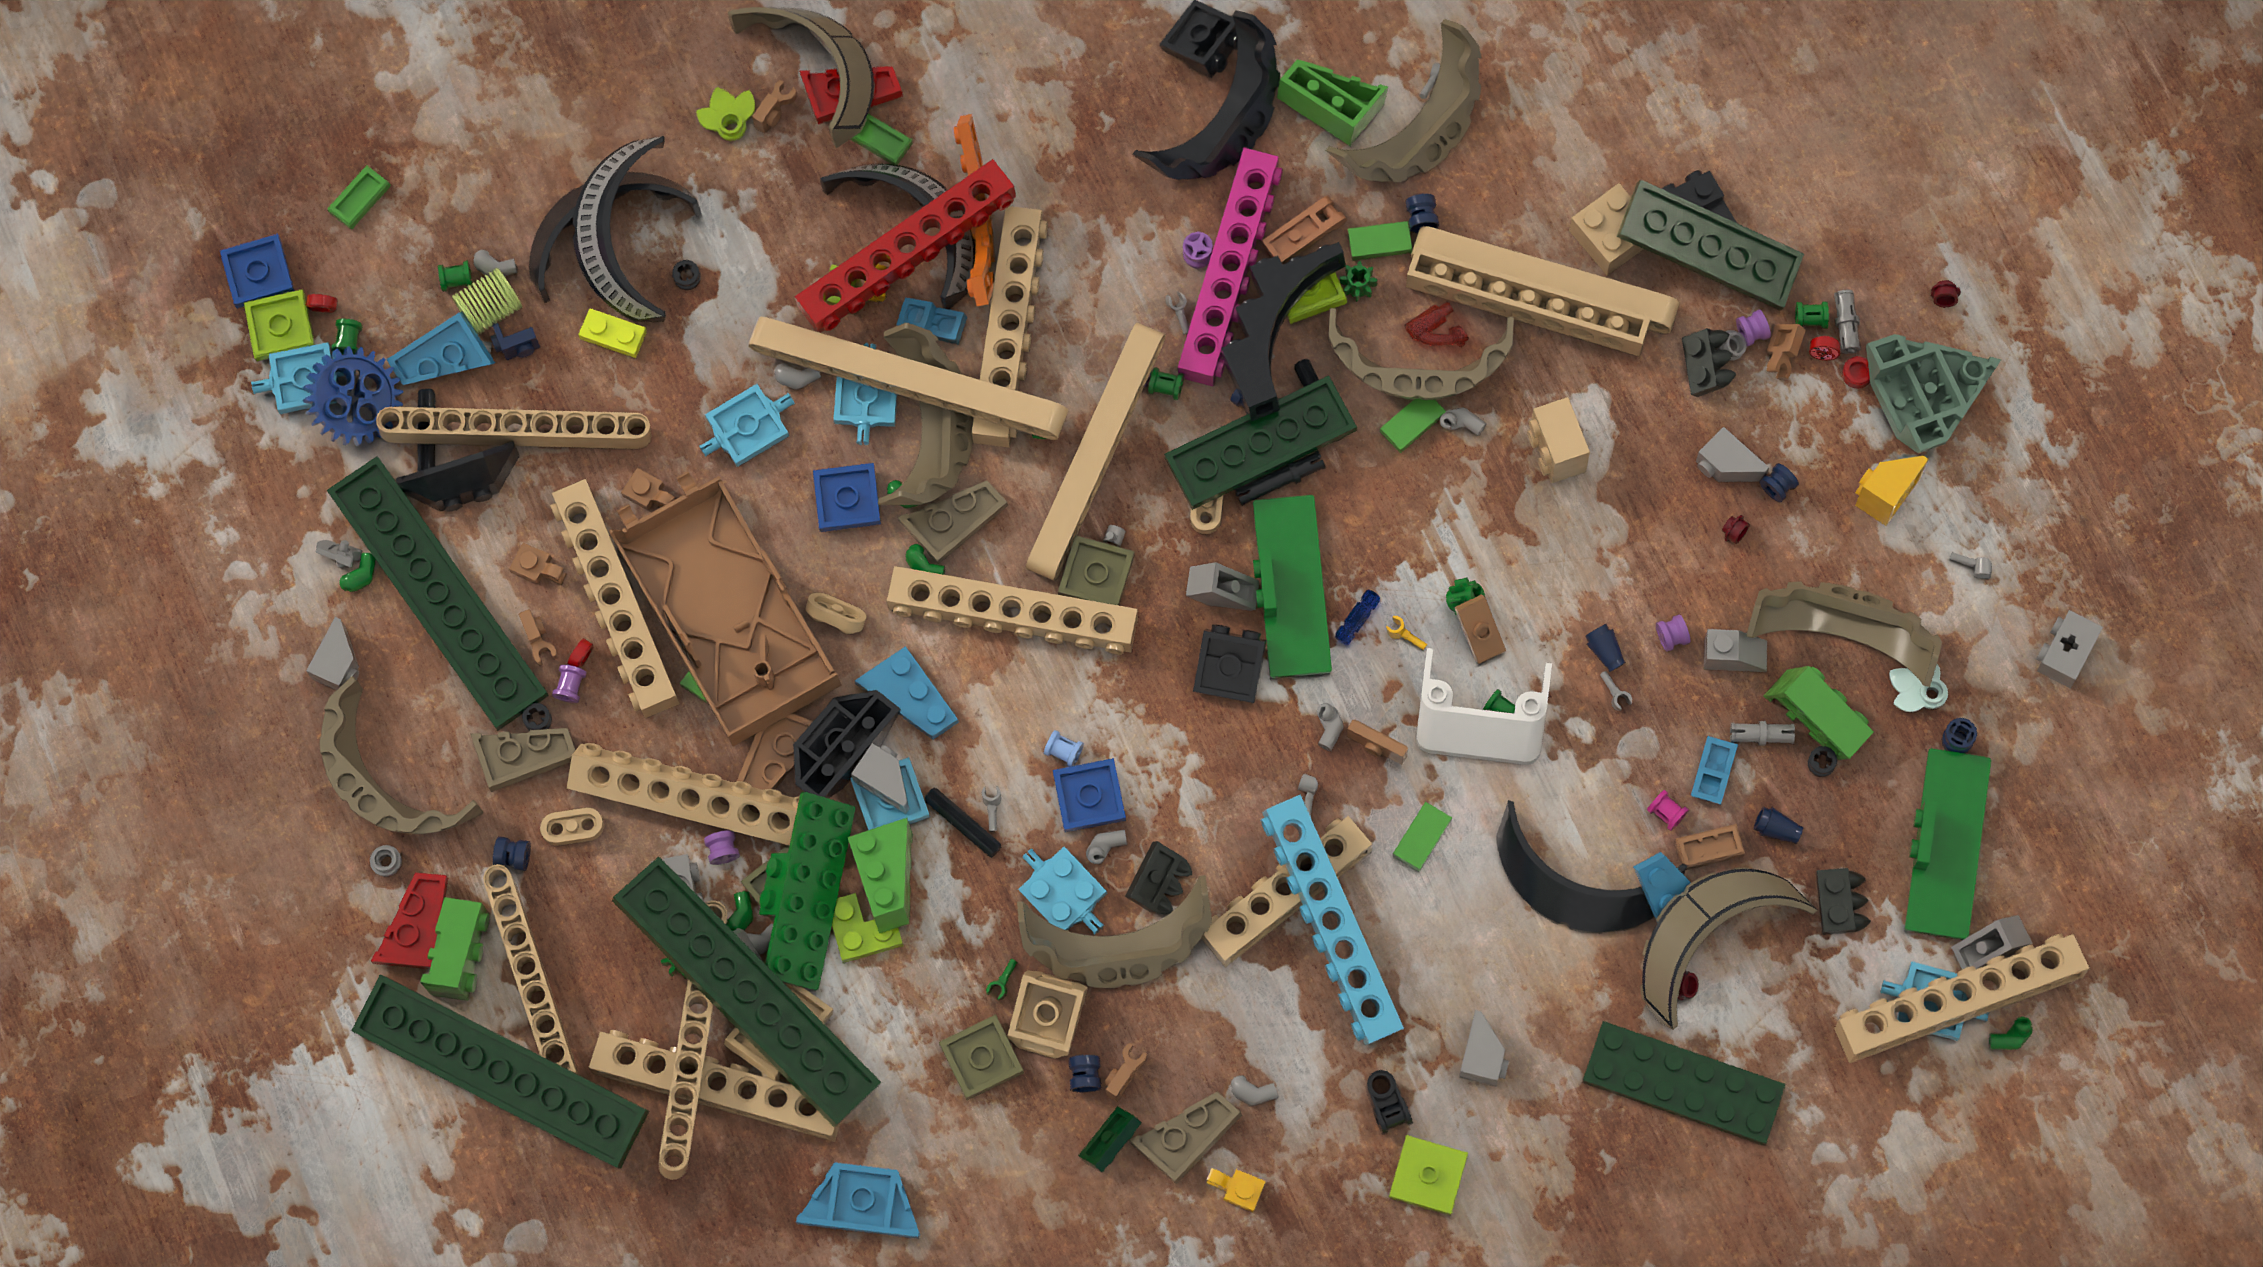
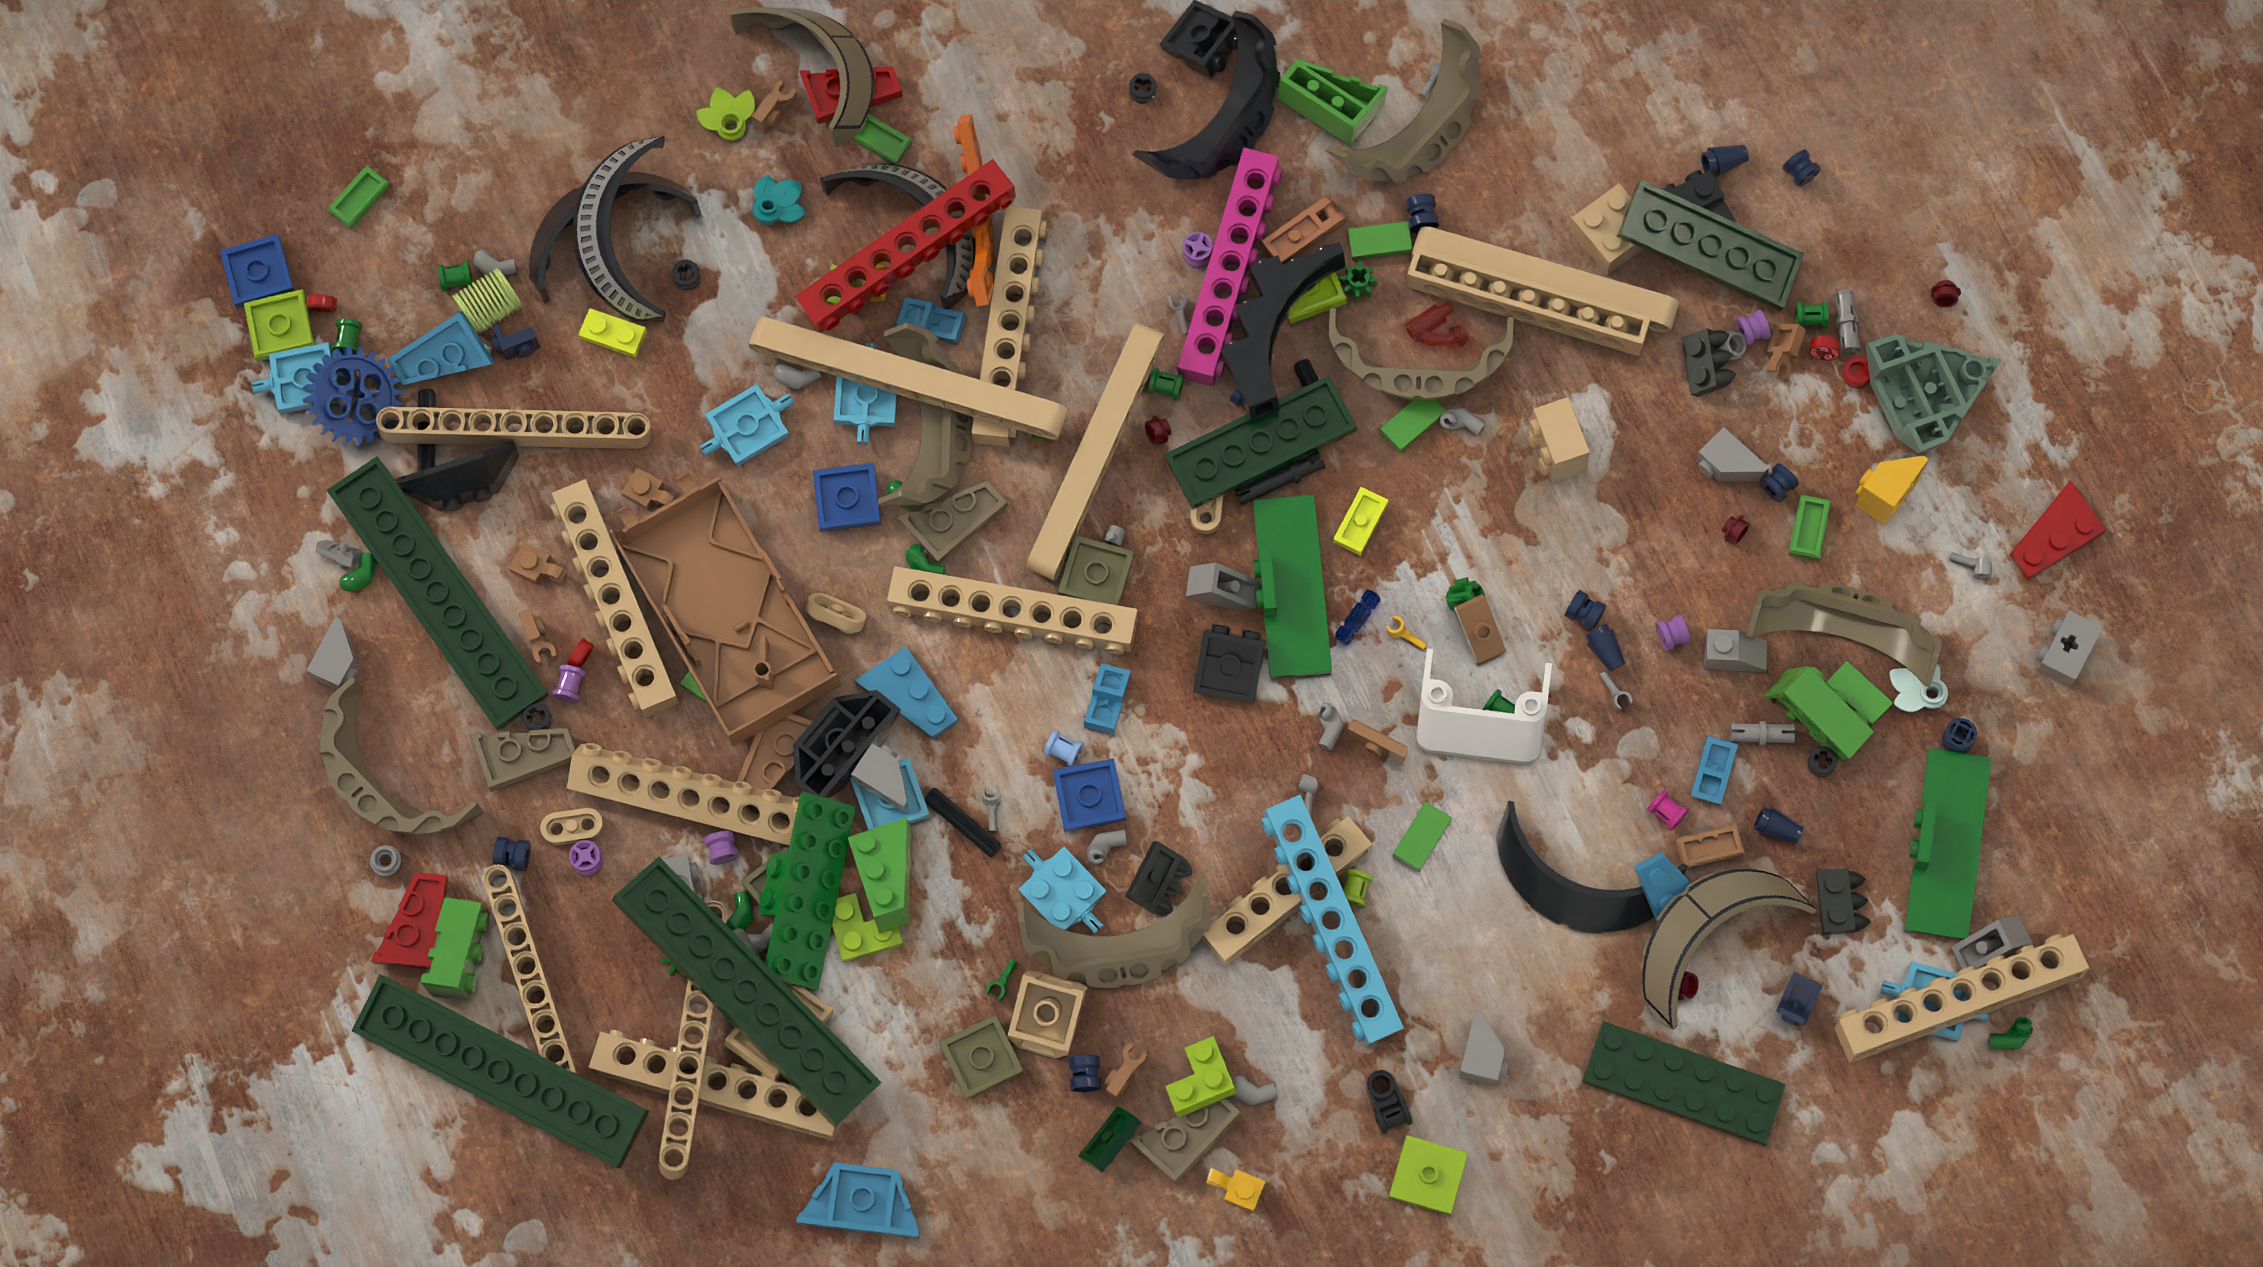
(581, 853): none -> medium lavender wheel
(779, 198): none -> teal plate
(1107, 699): none -> dark azure slope
(1142, 96): none -> black bush
(1157, 430): none -> dark red plate
(1208, 1083): none -> lime plate
(1356, 887): none -> lime bush
(1360, 521): none -> neon yellow plate
(1585, 610): none -> dark blue wheel
(1723, 158): none -> dark blue cone
(1798, 999): none -> dark blue bracket
(1801, 168): none -> dark blue wheel
(1809, 527): none -> bright green tile
(1860, 693): none -> bright green tile
(2057, 533): none -> red wing

